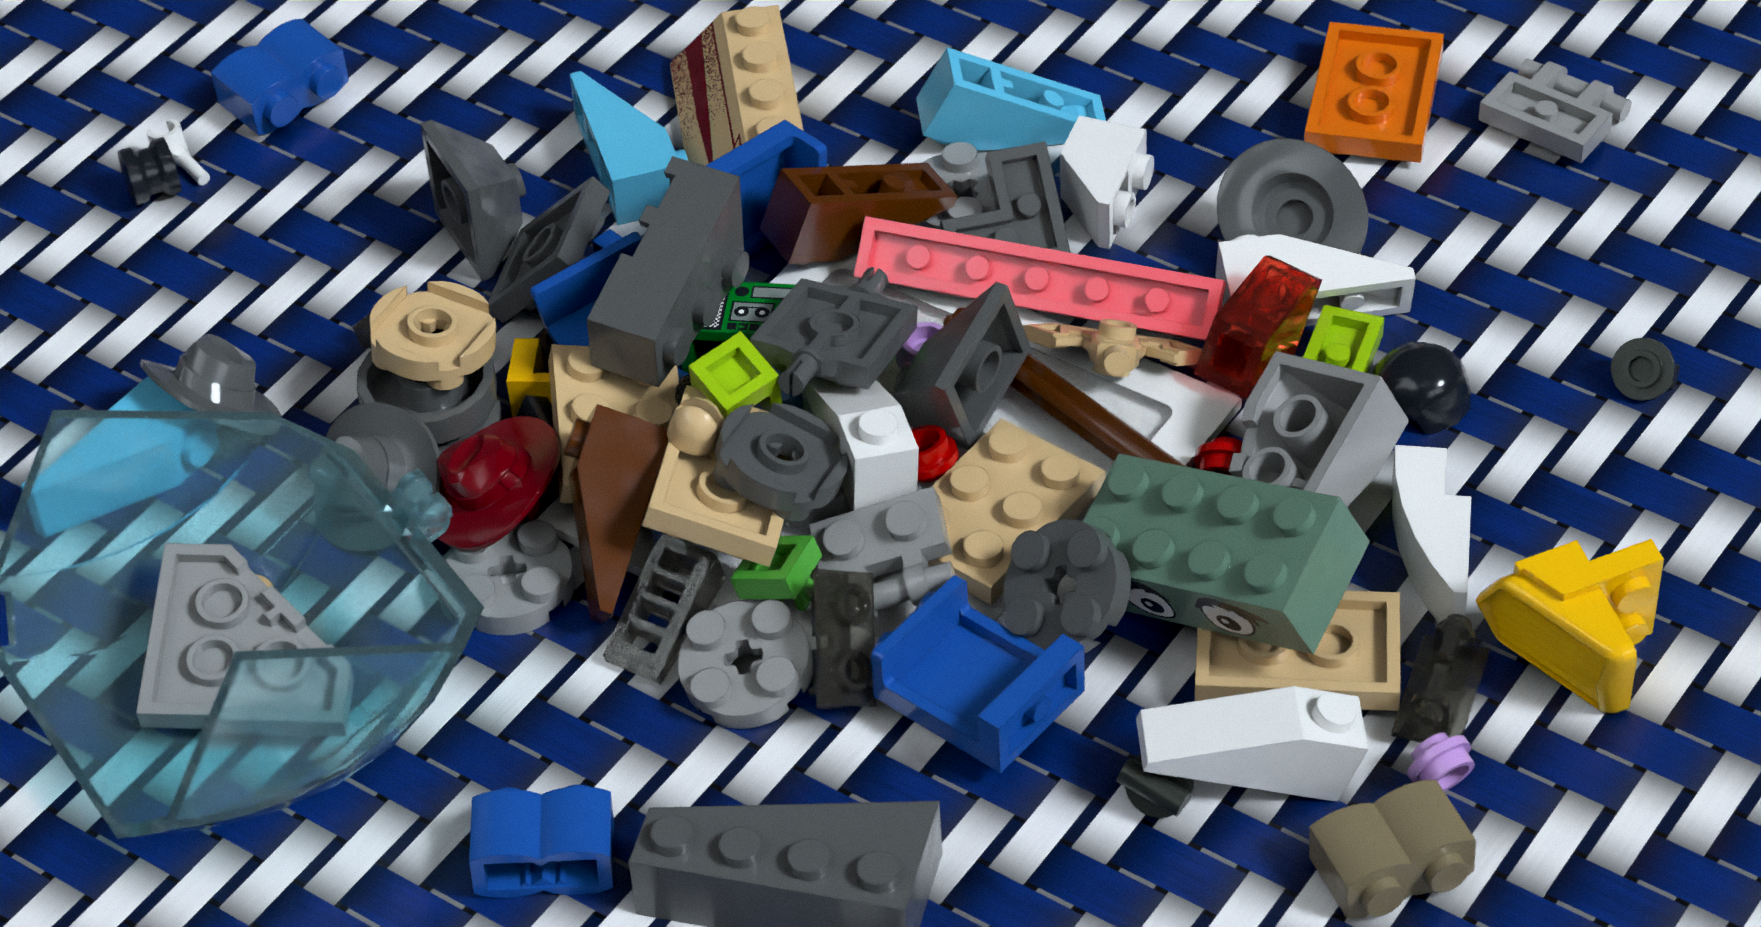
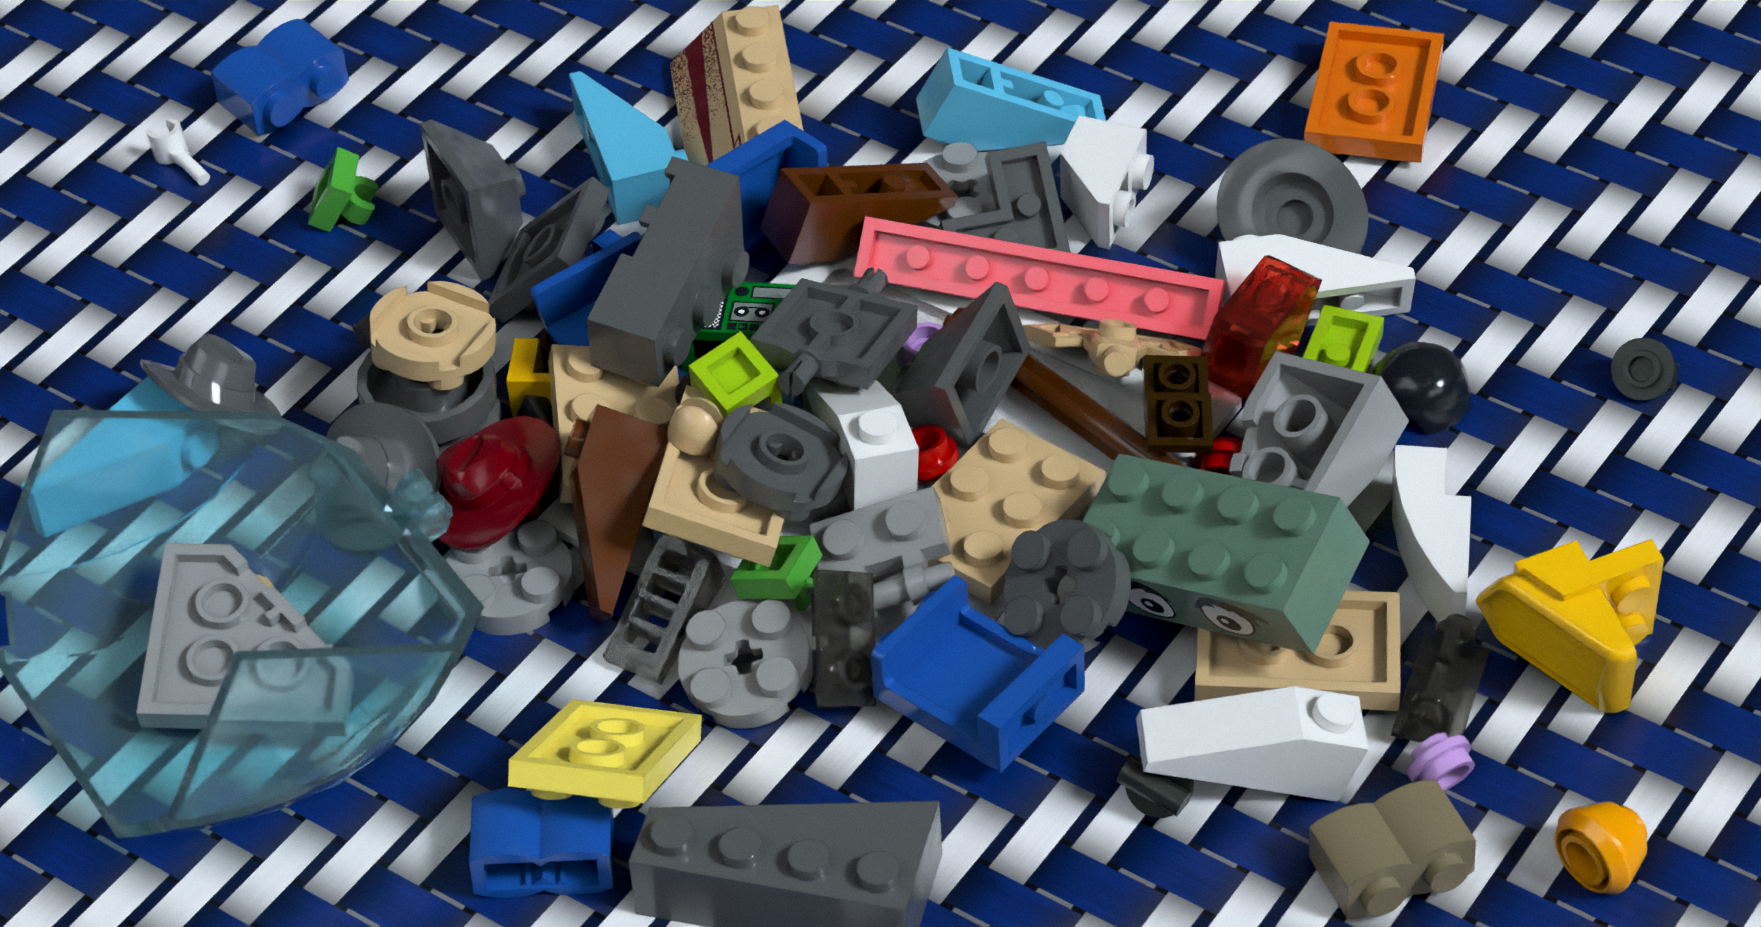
(149, 171): black wheel -> none
(342, 193): none -> bright green tile
(604, 753): none -> light yellow plate
(1177, 404): none -> dark brown slope
(1554, 109): light grey plate -> none
(1601, 845): none -> light orange cone

